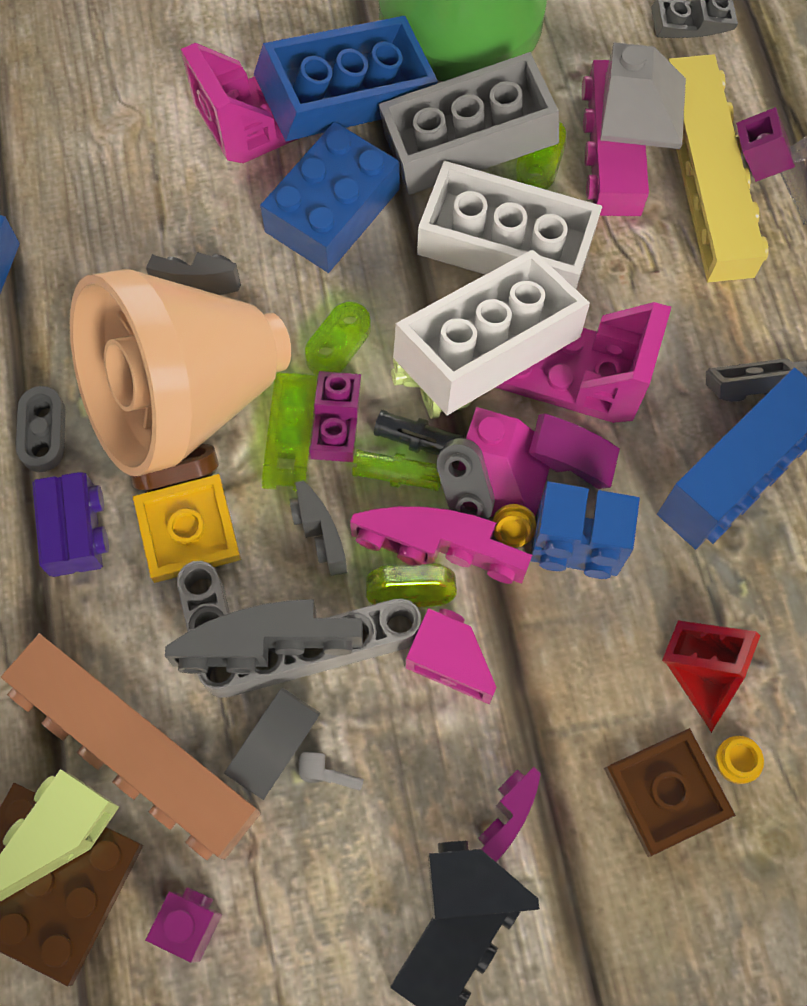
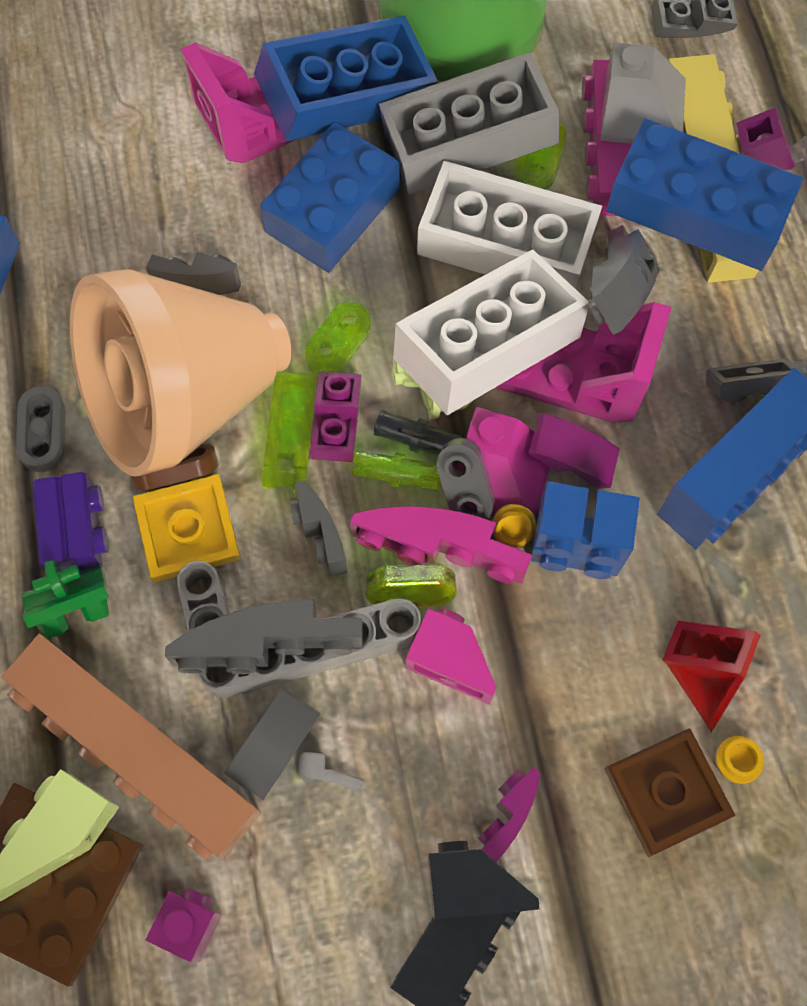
(63, 593): none -> green hips
(622, 280): none -> dark grey slope
(704, 194): none -> blue brick

